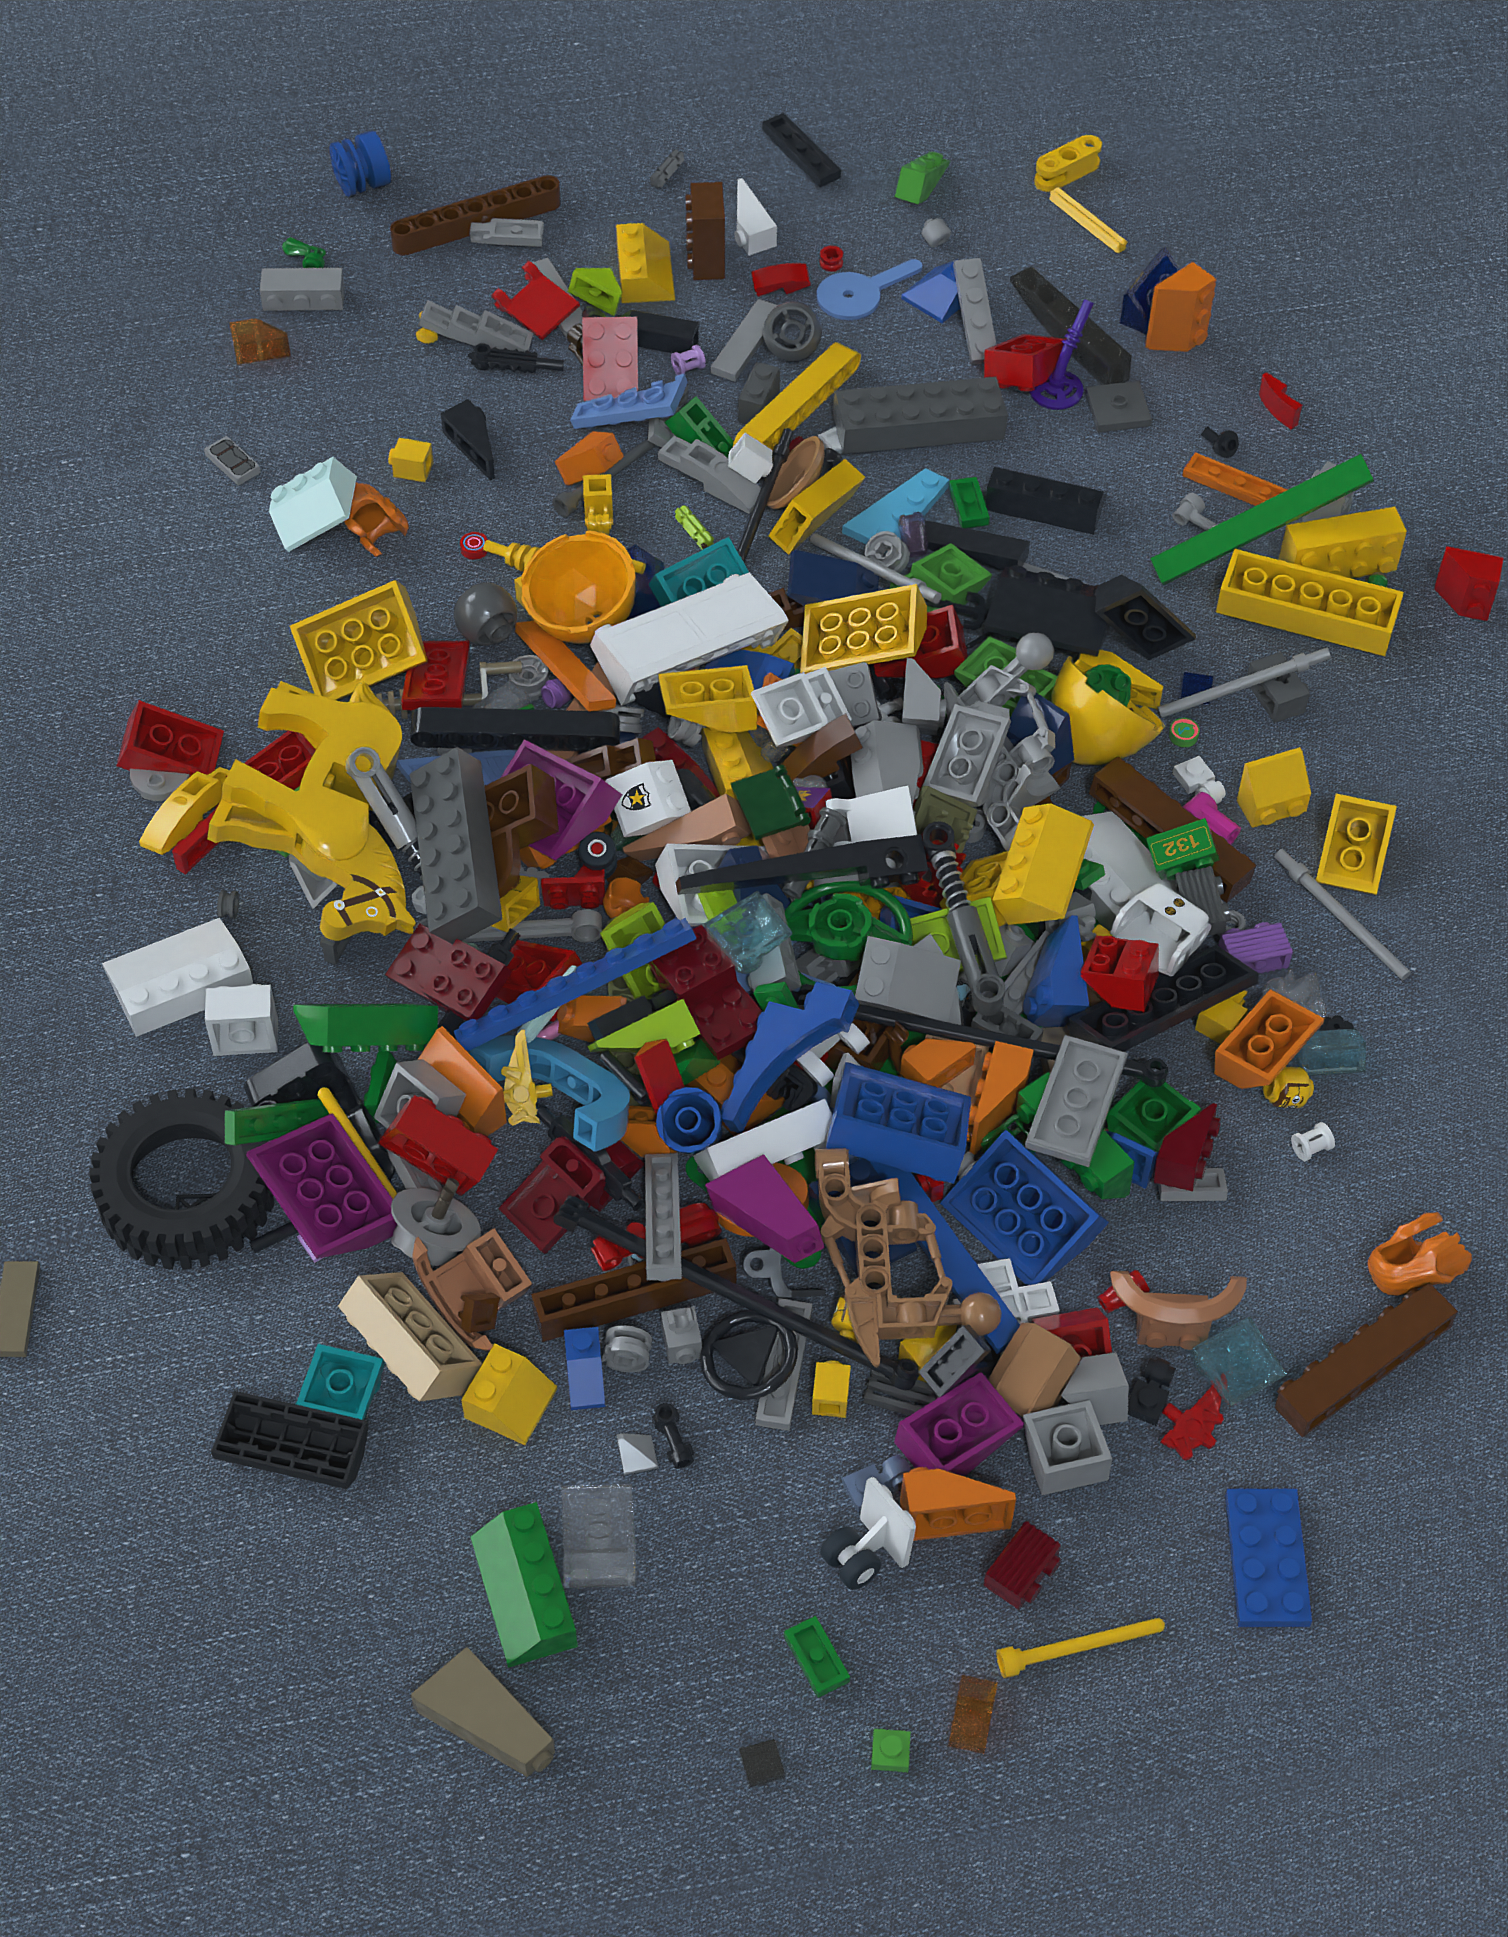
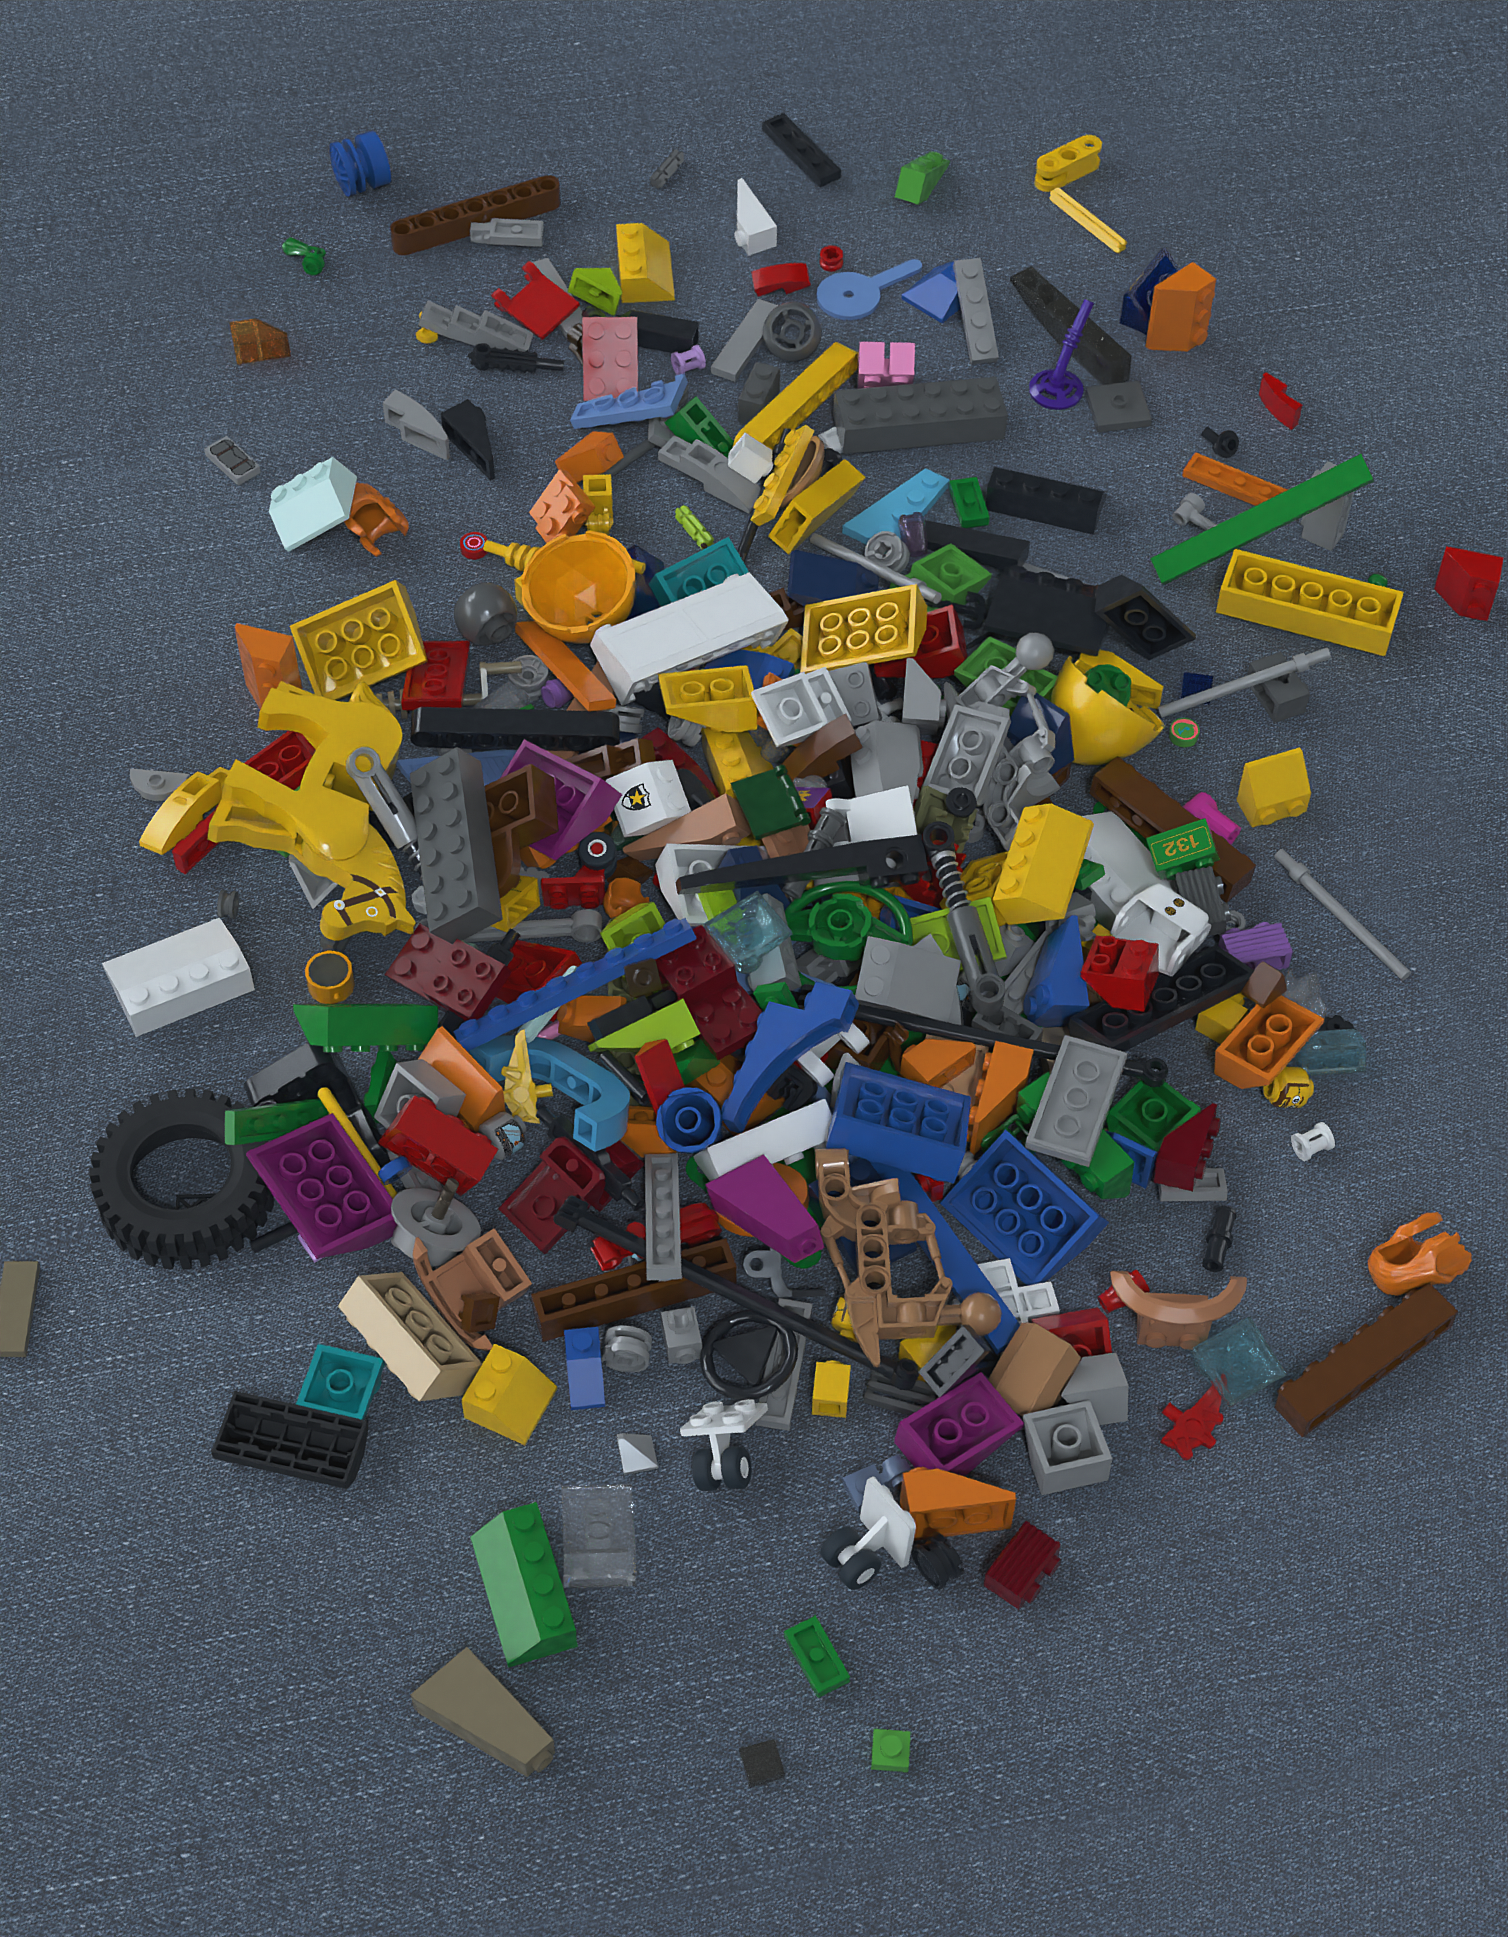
(168, 742): red slope -> none
(241, 1020): white brick -> none
(266, 660): none -> orange slope
(302, 289): light grey brick -> none
(329, 977): none -> piece
(394, 1170): none -> blue tile
(411, 459): yellow brick -> none
(416, 424): none -> light grey slope
(505, 1133): none -> head
(561, 508): none -> orange plate
(641, 978): none -> dark brown bracket
(665, 1422): black bar -> none
(707, 230): reddish brown brick -> none
(721, 1461): none -> plate
(782, 475): none -> yellow plate
(880, 372): none -> bright pink piece
(935, 232): light grey piece -> none
(937, 1560): none -> black wheel
(960, 802): none -> black plate
(972, 1714): clear orange slope -> none
(1013, 1660): yellow piece -> none
(1023, 361): red slope -> none
(1149, 1398): black plate -> none
(1197, 778): white plate -> none
(1219, 1239): none -> black pin
(1264, 985): none -> reddish brown slope
(1268, 1558): blue plate -> none
(1347, 543): yellow brick -> none
(1356, 844): yellow slope -> none

